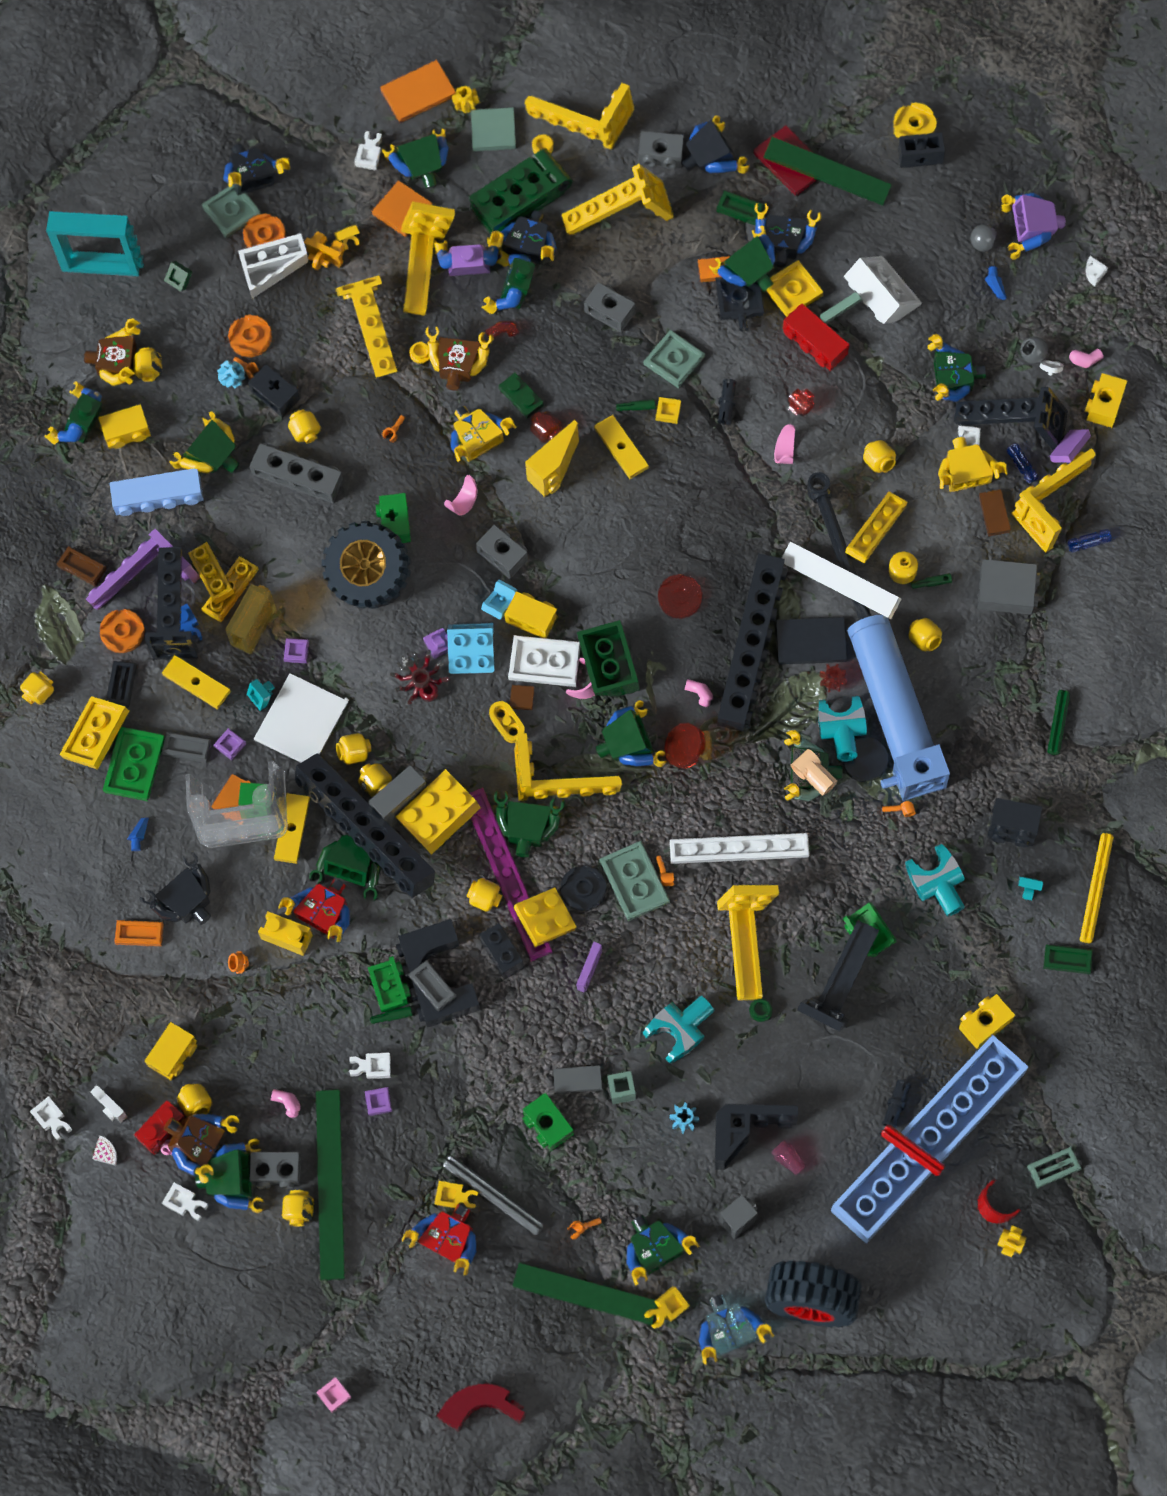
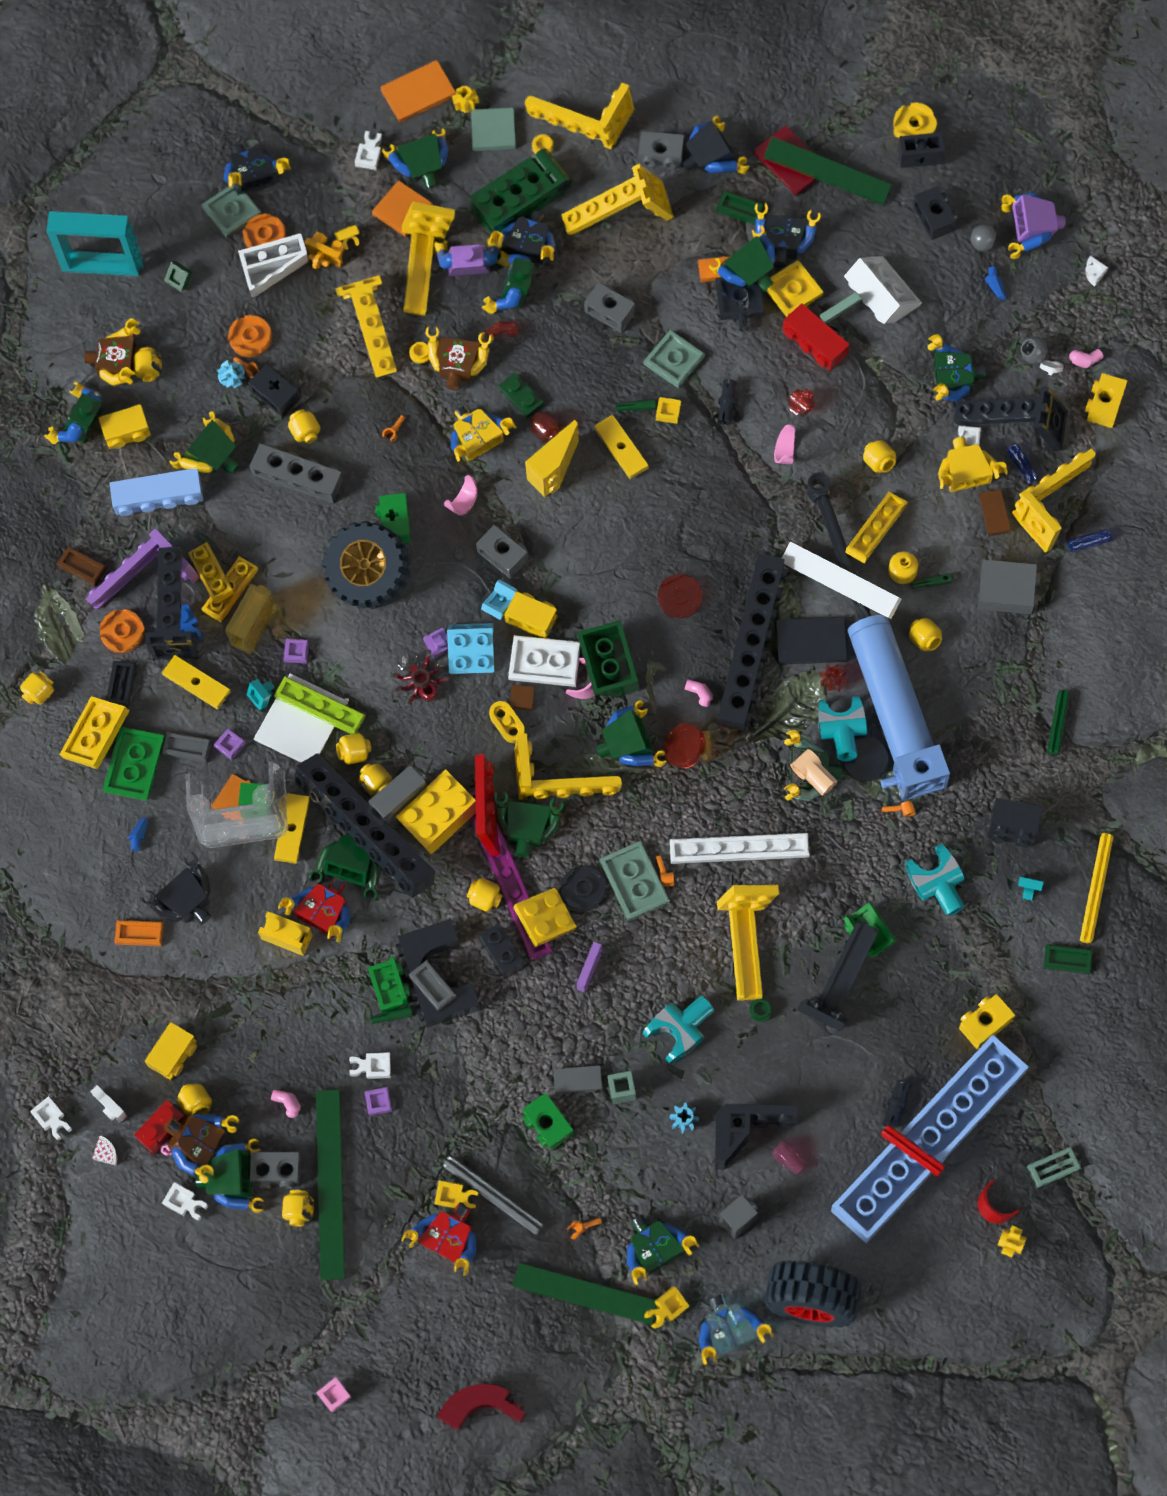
(238, 962): orange plate -> none
(319, 706): none -> lime tile
(485, 805): none -> red wing
(935, 224): none -> black brick
(1070, 446): medium lavender tile -> none

